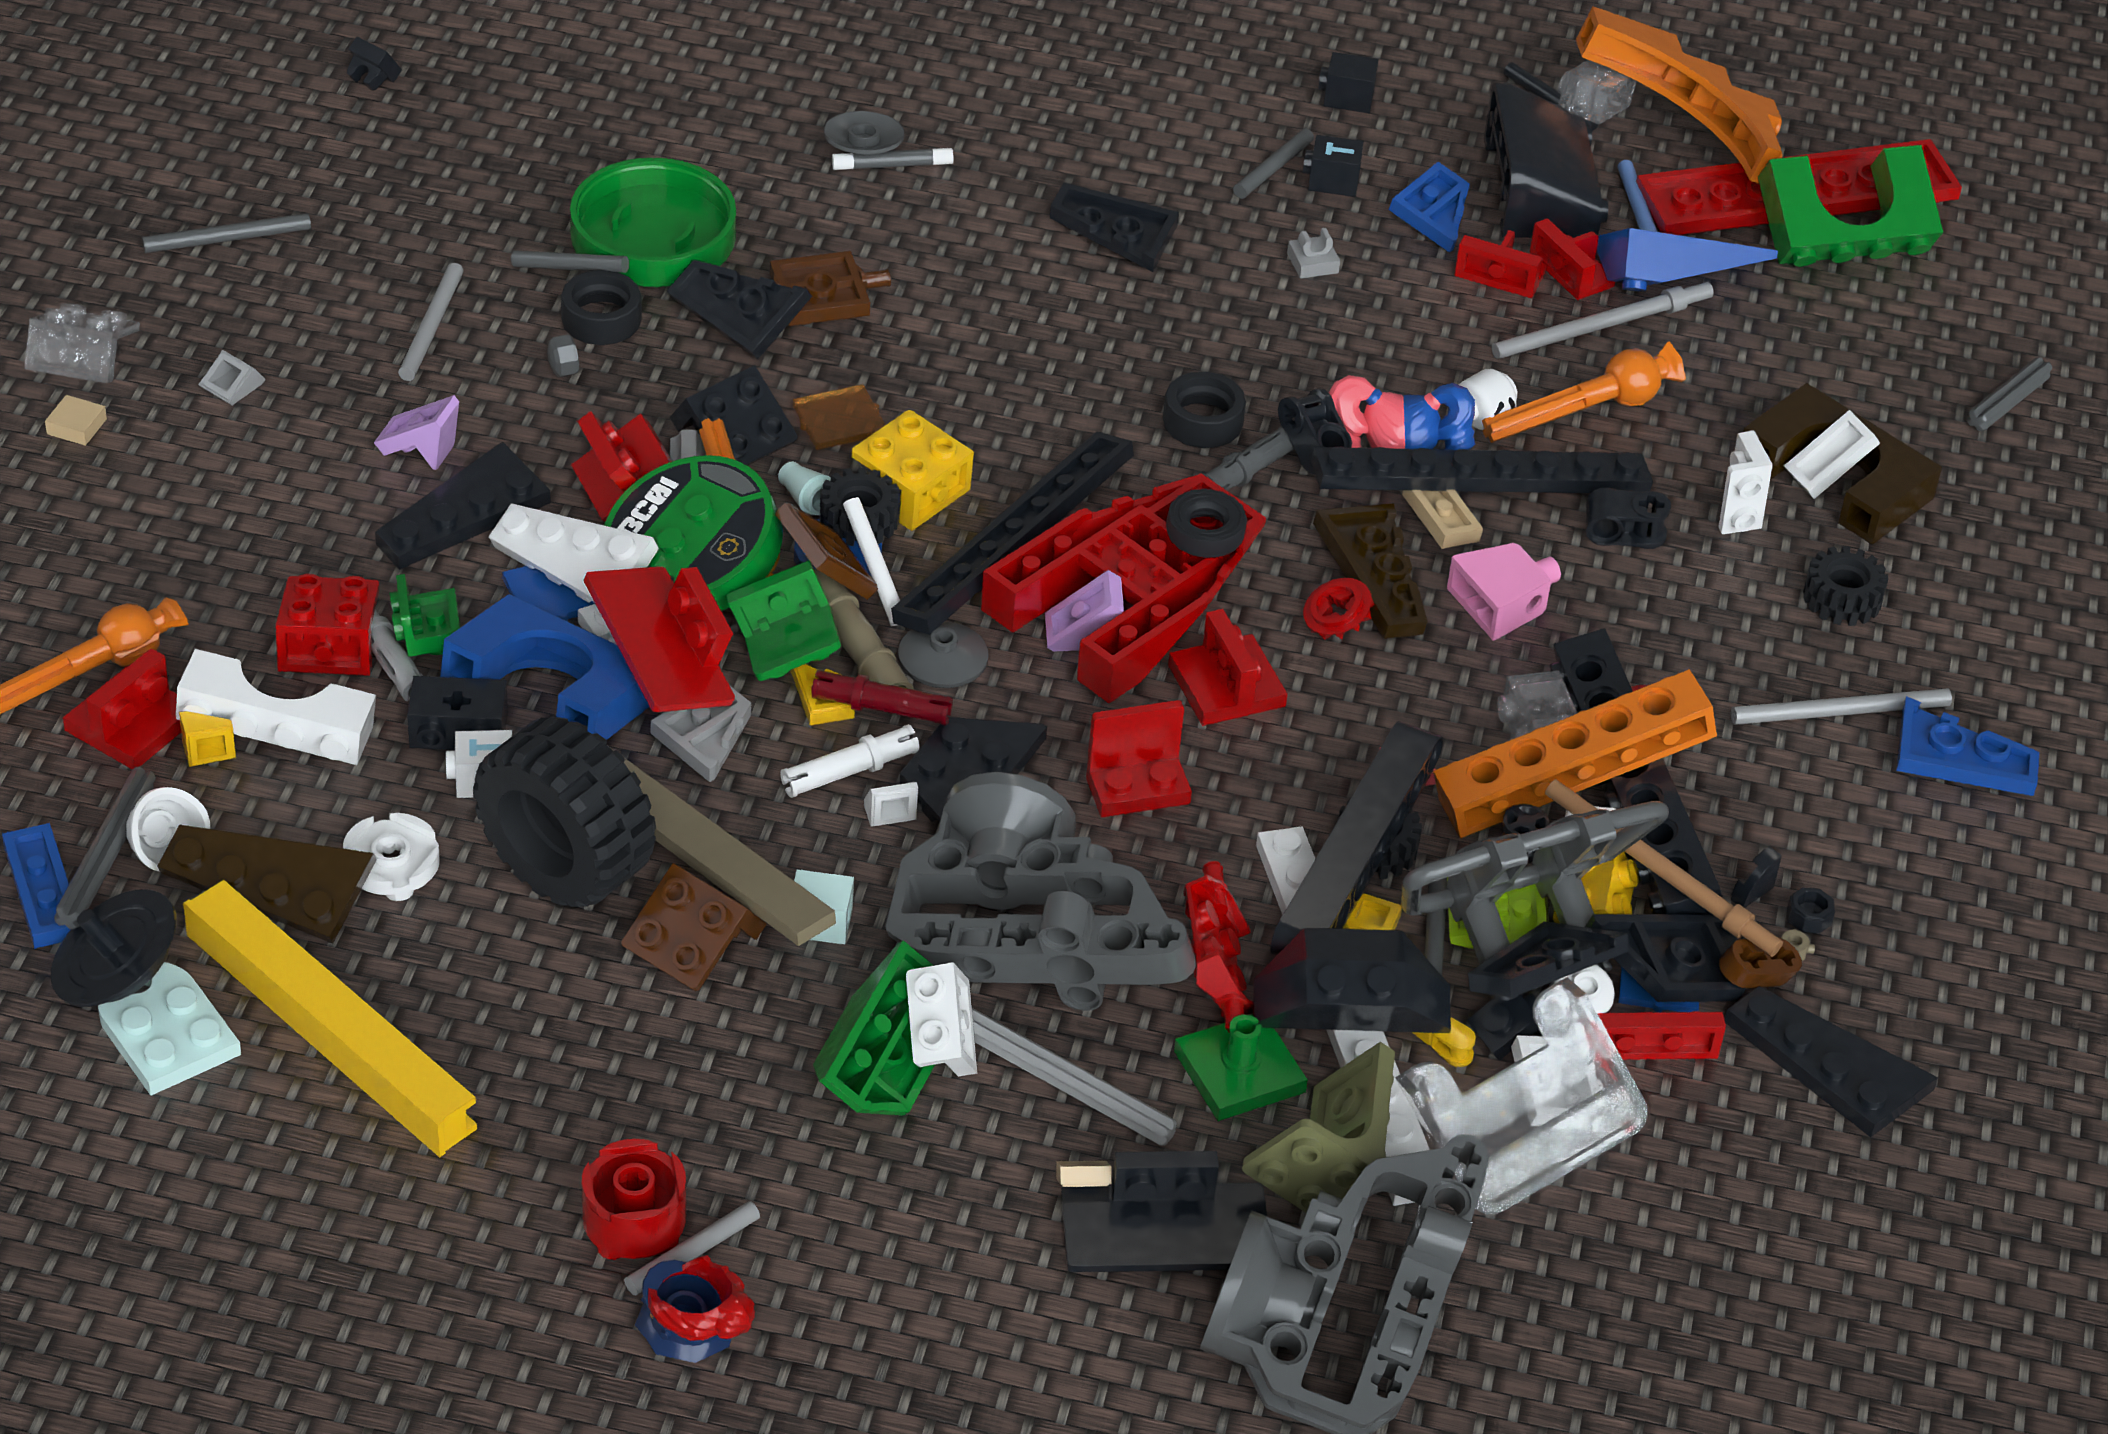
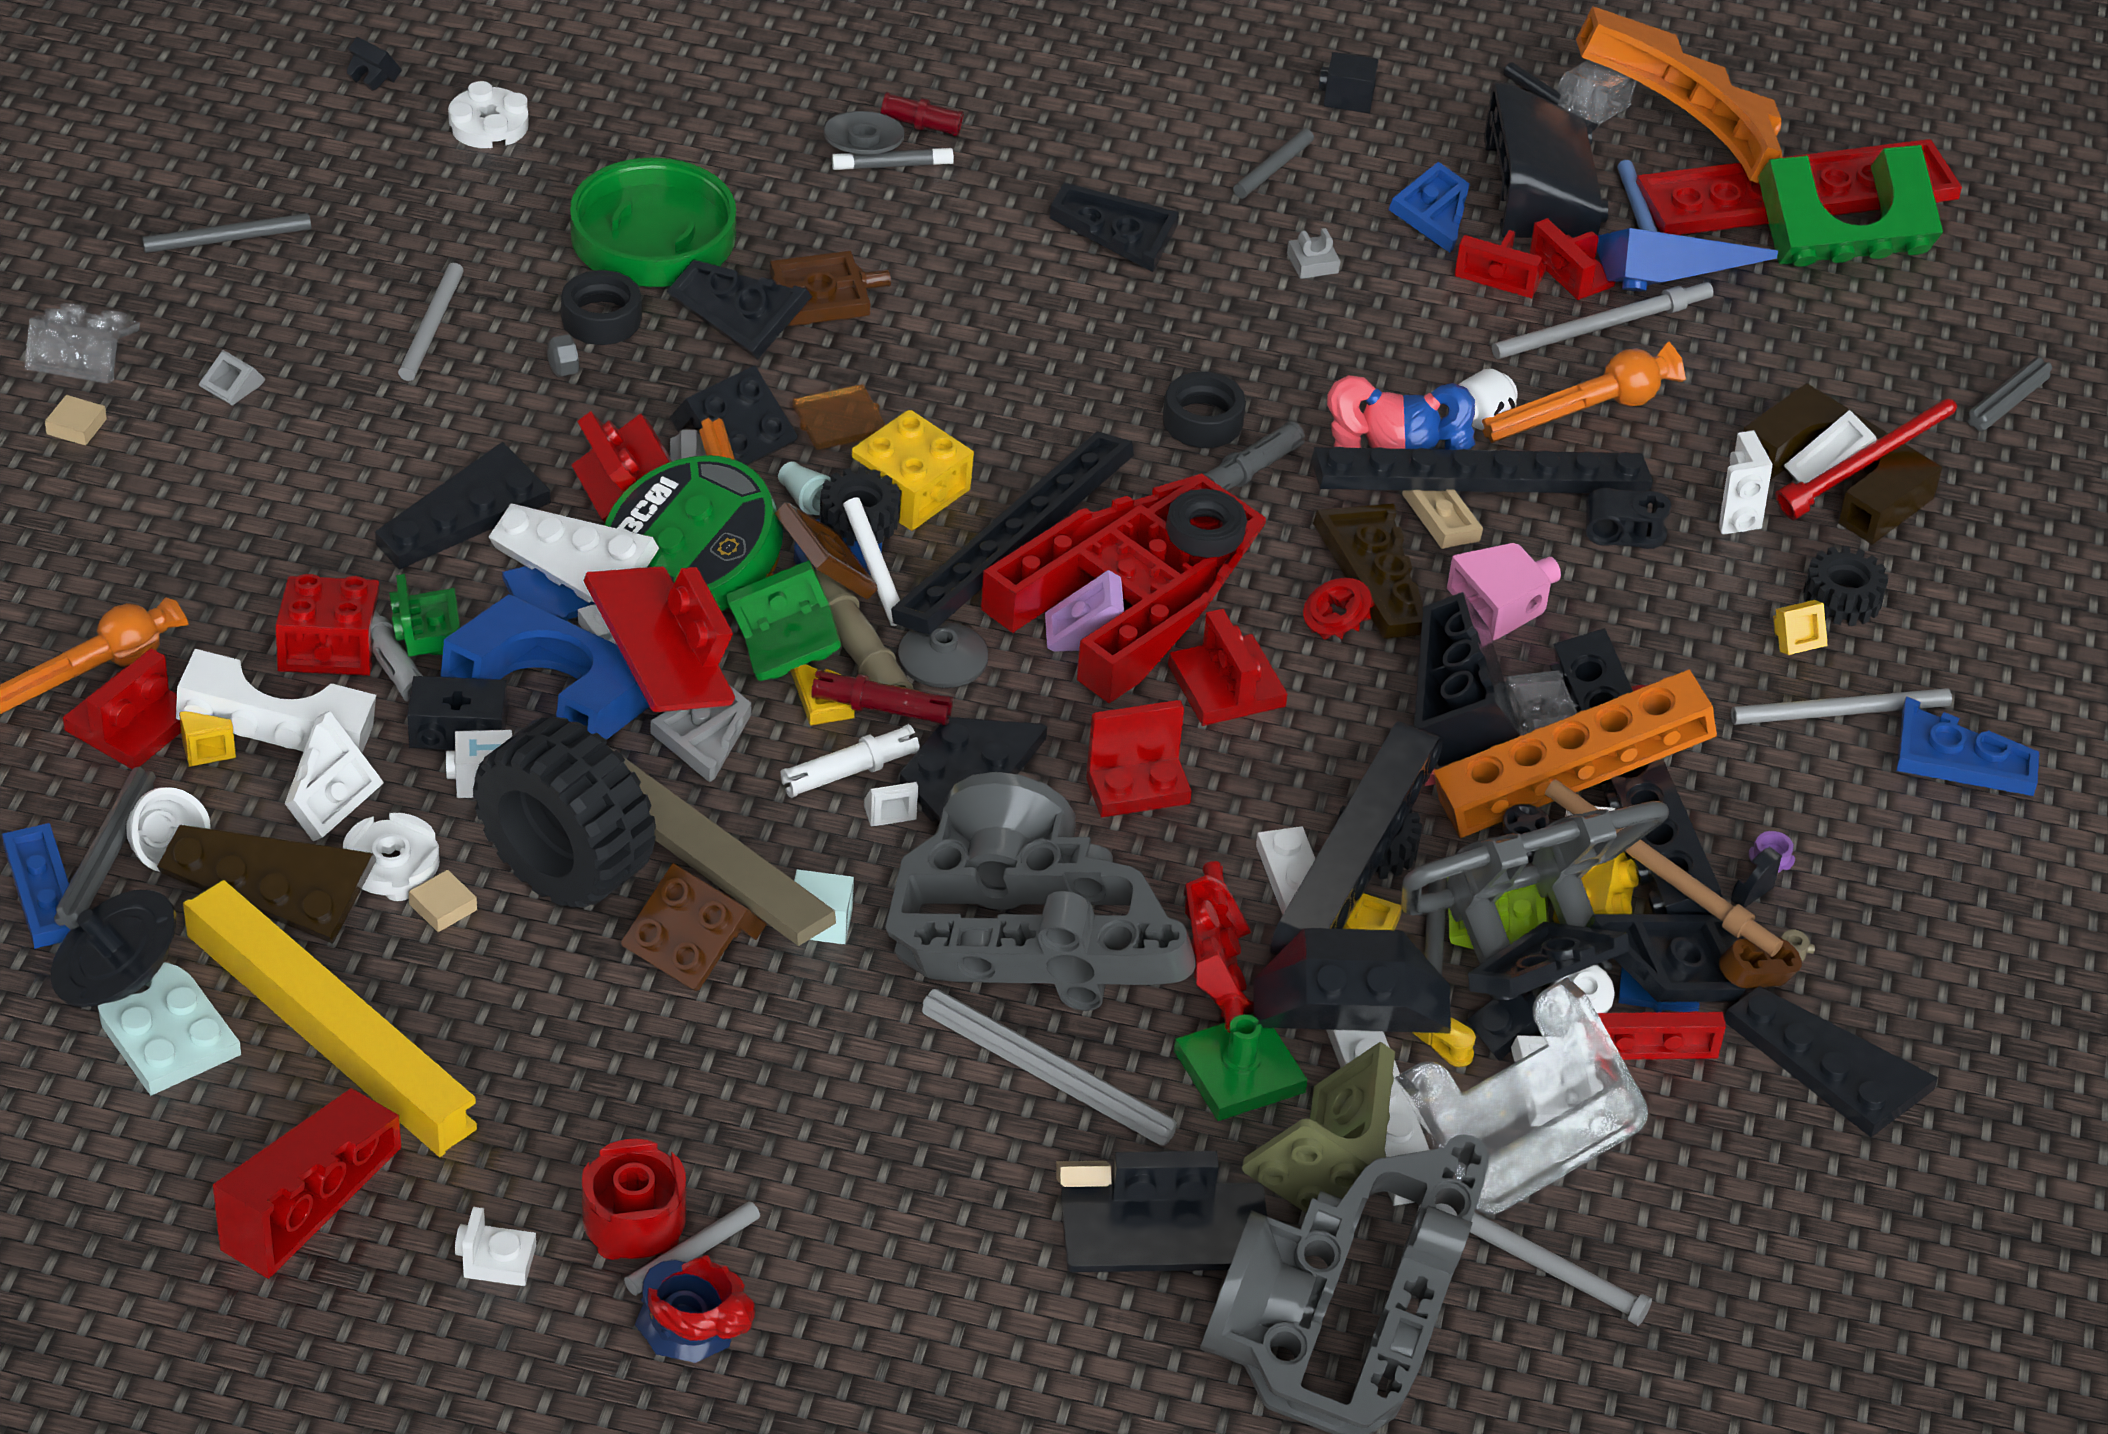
(302, 1180): none -> red wedge
(329, 778): none -> white wing
(425, 428): lavender slope -> none
(442, 900): none -> tan tile
(494, 1252): none -> white bracket
(503, 112): none -> white plate
(569, 261): dark grey bar -> none
(871, 1046): green wedge -> none
(922, 114): none -> dark red pin
(941, 1018): white bracket -> none
(1312, 425): black piece -> none
(1334, 165): black brick -> none
(1461, 682): none -> black wedge
(1558, 1267): none -> light grey bar
(1780, 843): none -> medium lavender plate
(1797, 498): none -> red piece
(1800, 627): none -> yellow tile
(1810, 910): black tile -> none

